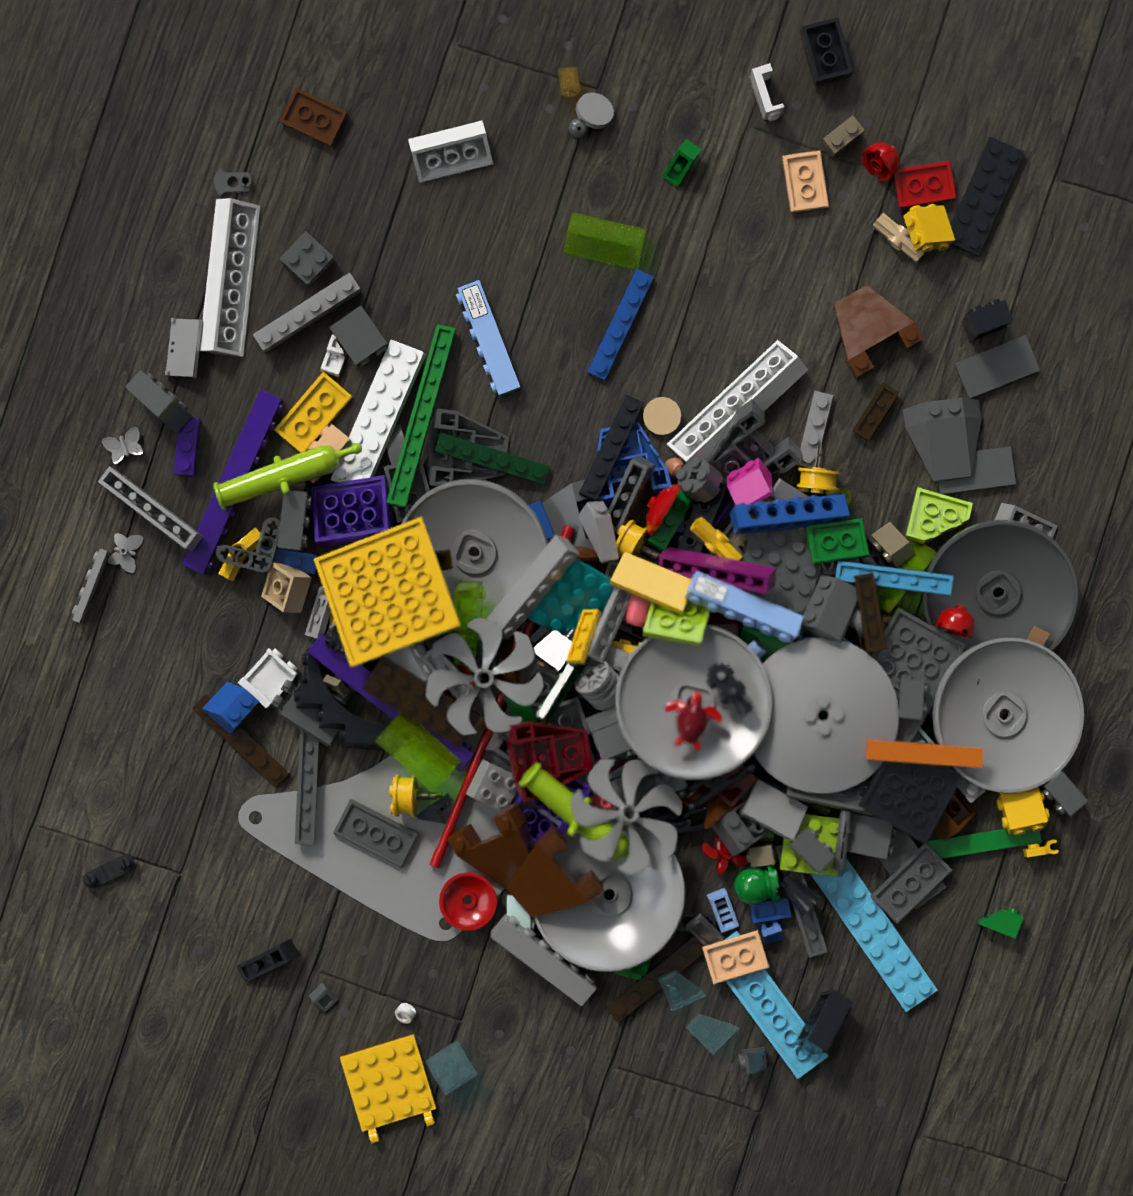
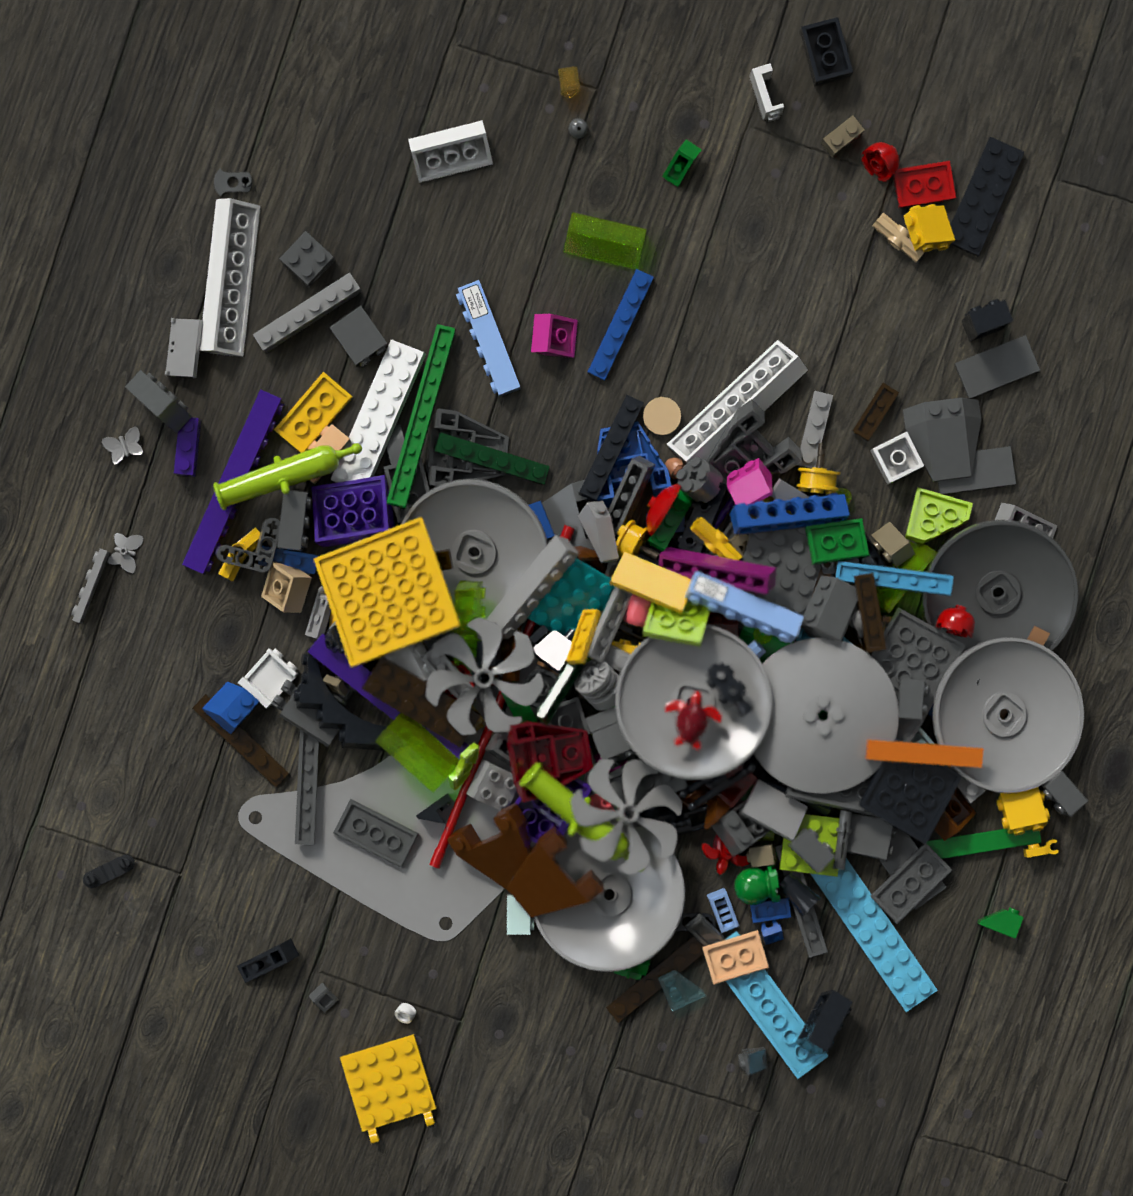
(150, 509): light grey brick -> none
(313, 117): reddish brown plate -> none
(333, 359): white slope -> none
(406, 795): yellow wheel -> none
(451, 1067): clear light blue slope -> none
(464, 766): none -> lime tile
(464, 915): red dish -> none
(543, 959): light grey brick -> none
(554, 335): none -> dark pink slope
(594, 110): light grey tile -> none
(711, 1031): clear light blue wing -> none
(762, 639): none -> clear neon green plate
(805, 181): light nougat tile -> none
(867, 321): reddish brown wedge -> none
(897, 458): none -> white brick

